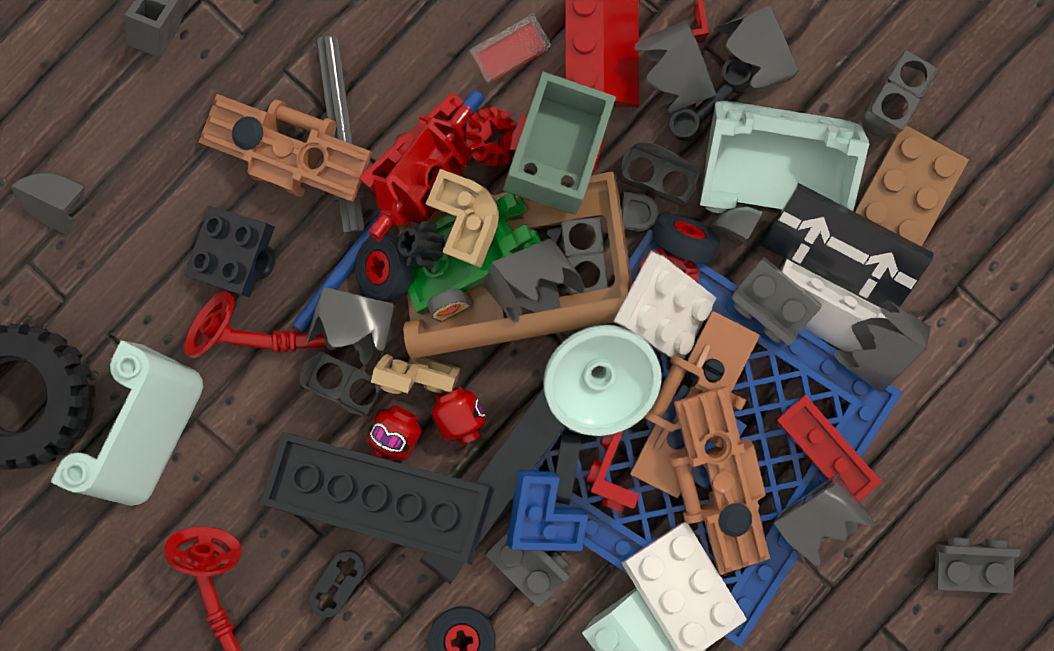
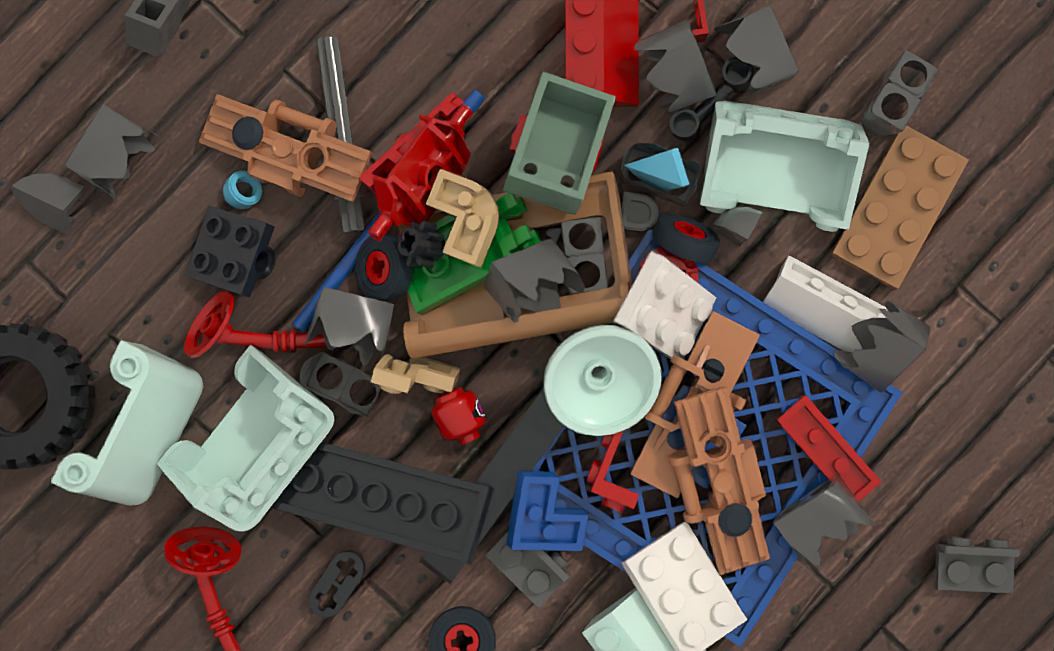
(105, 149): none -> dark grey piece
(232, 195): none -> medium azure piece
(252, 448): none -> light aqua windscreen
(394, 433): red head -> none
(448, 304): dark grey tile -> none
(479, 130): red gear -> none
(510, 48): clear tile -> none
(567, 465): black beam -> none
(661, 171): none -> medium azure slope
(775, 302): dark grey bracket -> none
(847, 248): black tile -> none

